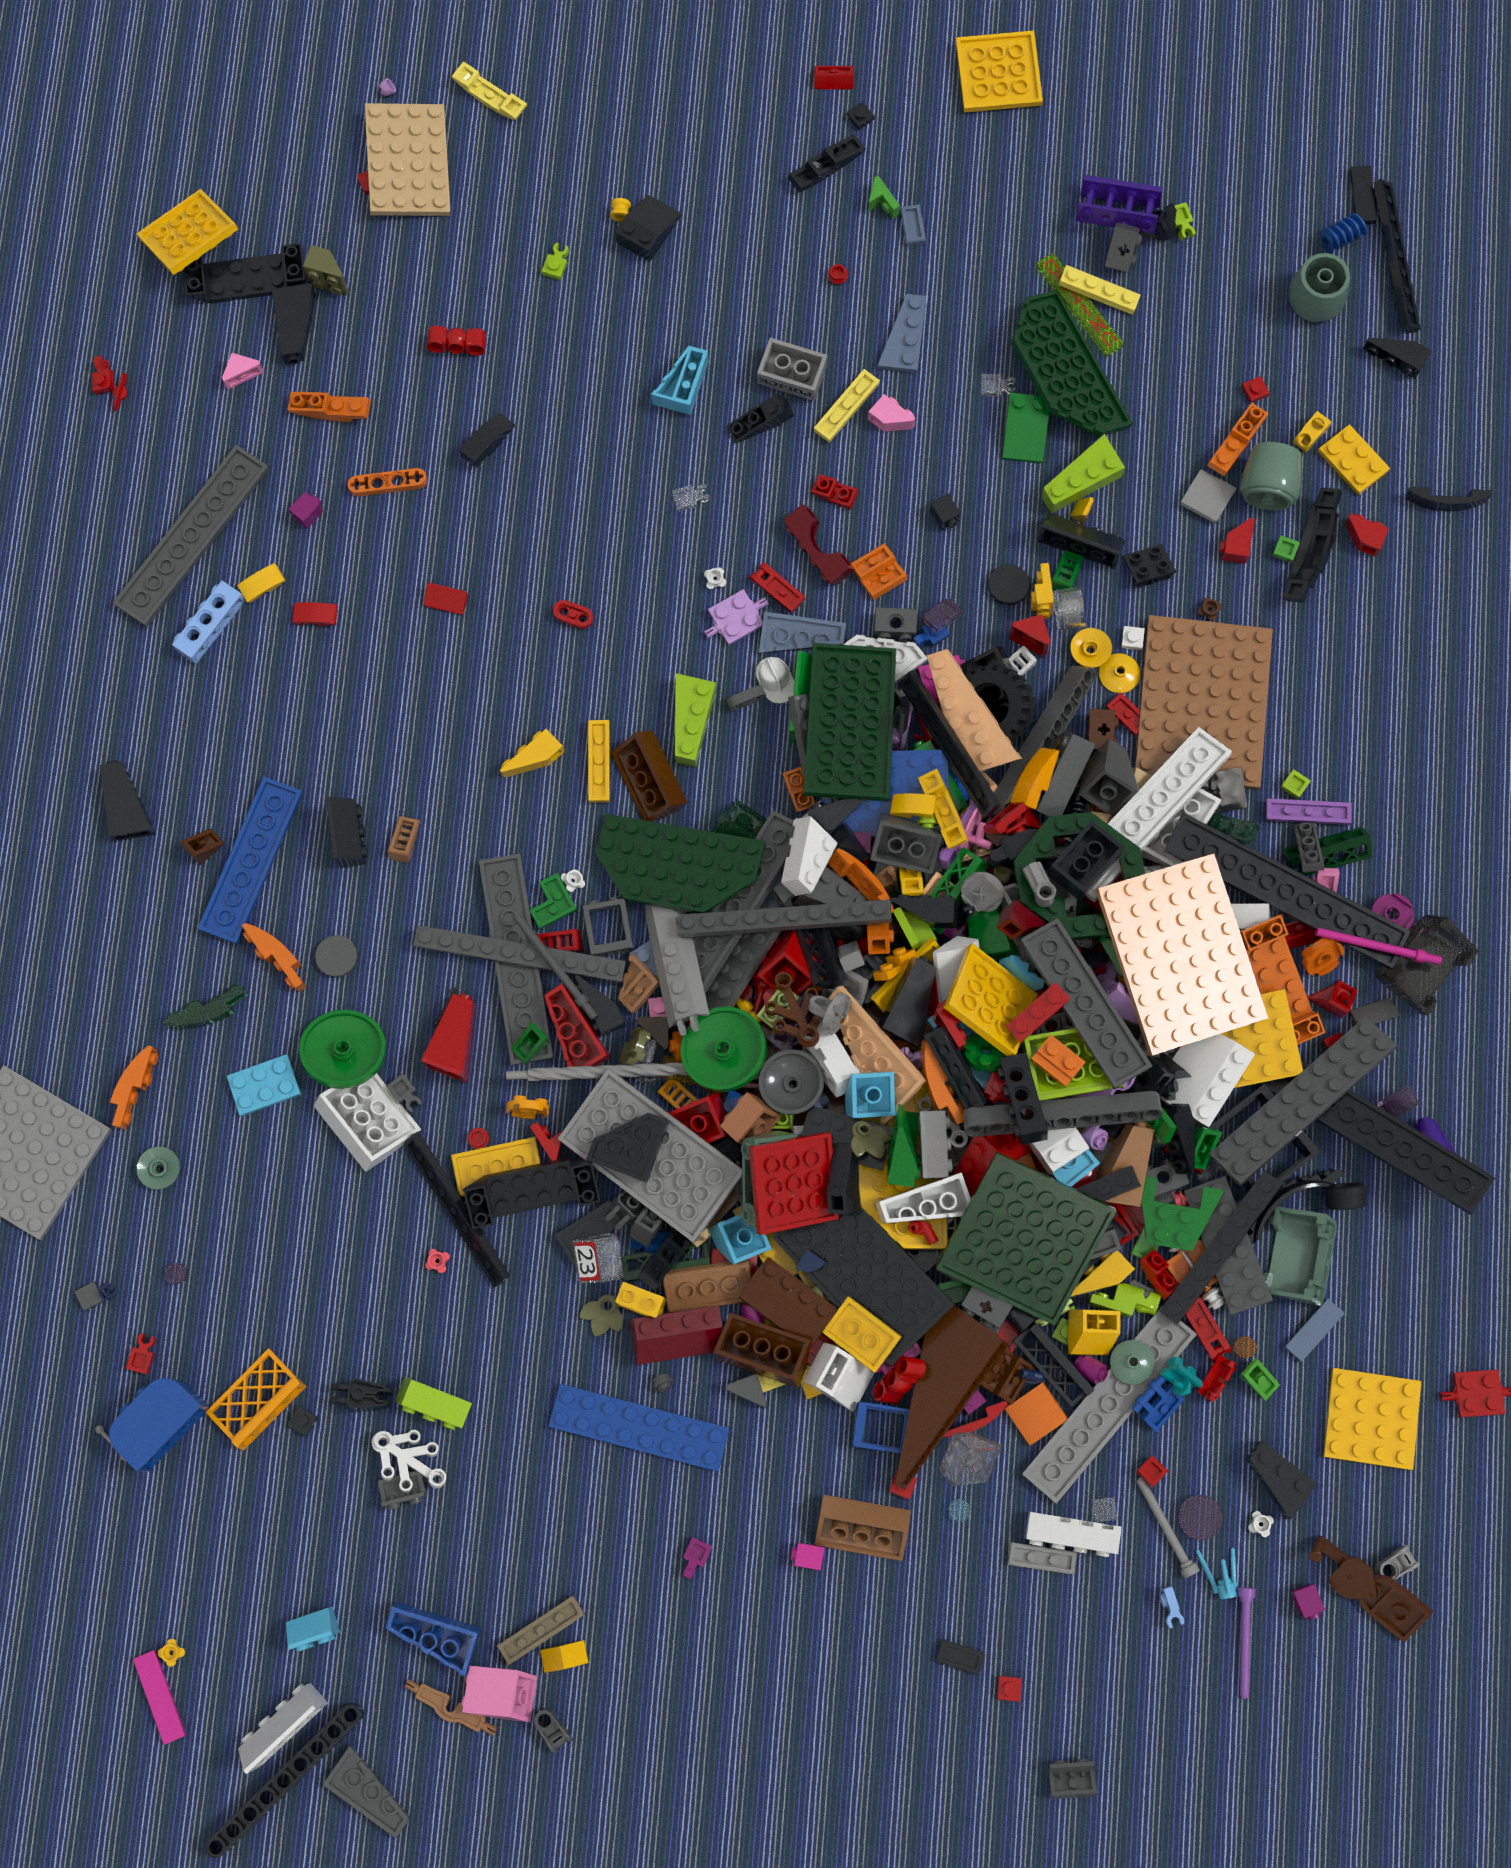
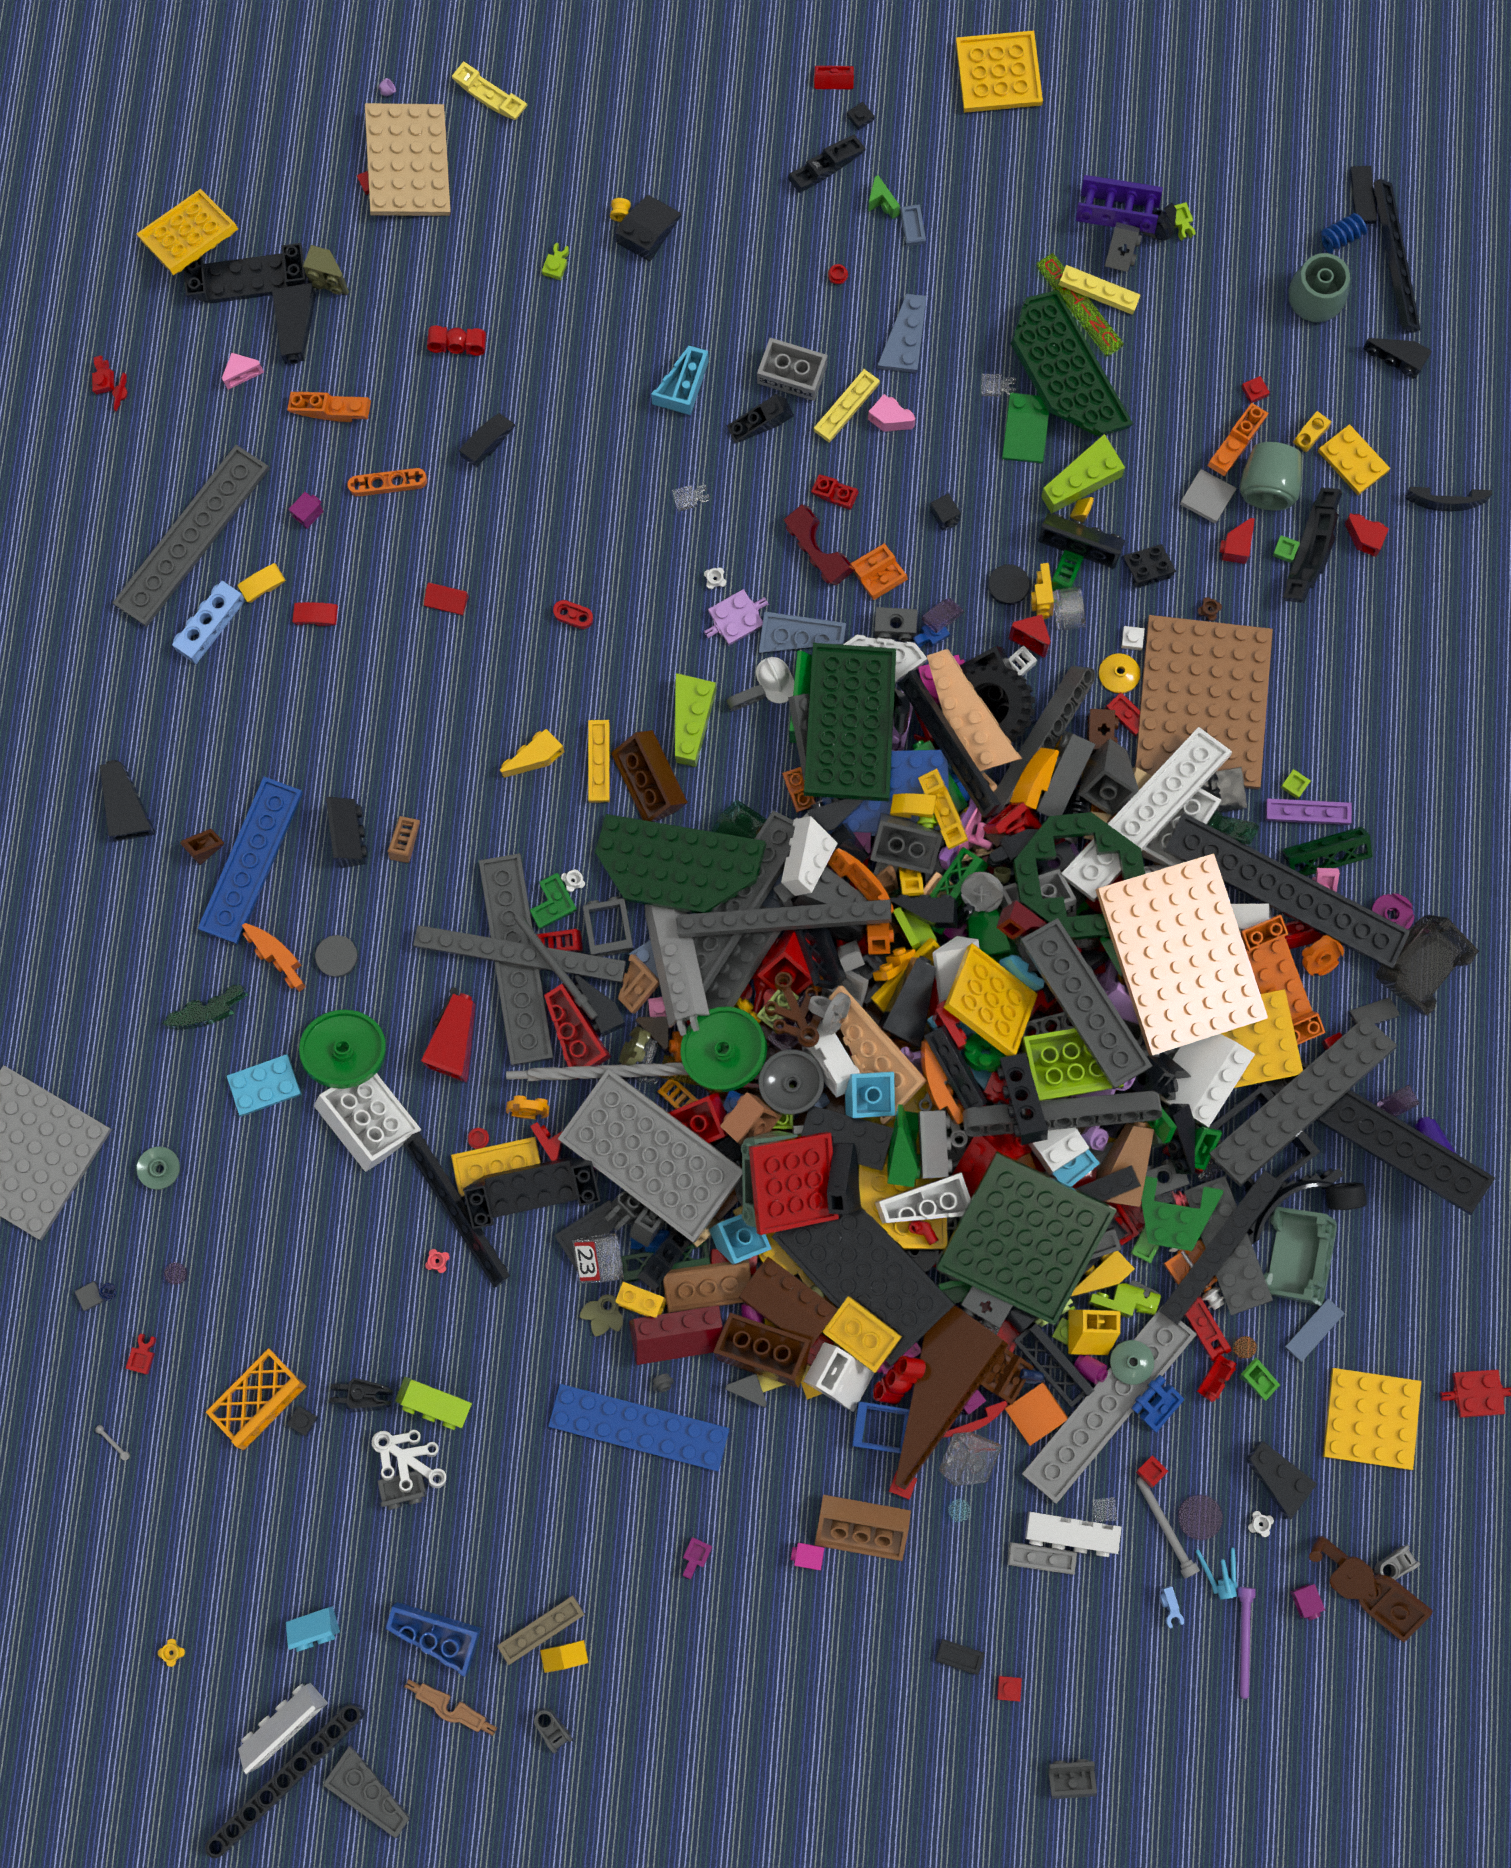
(134, 1077): orange slope -> none
(155, 1422): blue brick -> none
(159, 1697): dark pink tile -> none
(403, 1090): dark grey plate -> none
(499, 1693): bright pink slope -> none
(530, 1043): green slope -> none
(631, 1146): black plate -> none
(777, 588): red plate -> none
(810, 1262): dark blue tile -> none
(871, 1141): olive plate -> none
(1038, 1012): red plate -> none
(1039, 882): light grey piece -> none
(1057, 1061): orange plate -> none
(1085, 860): black brick -> none
(1093, 639): yellow dish -> none
(1156, 1272): red slope -> none
(1181, 1377): teal hips -> none
(1308, 847): dark grey tile -> none
(1335, 998): red slope -> none
(1417, 955): dark pink bar -> none

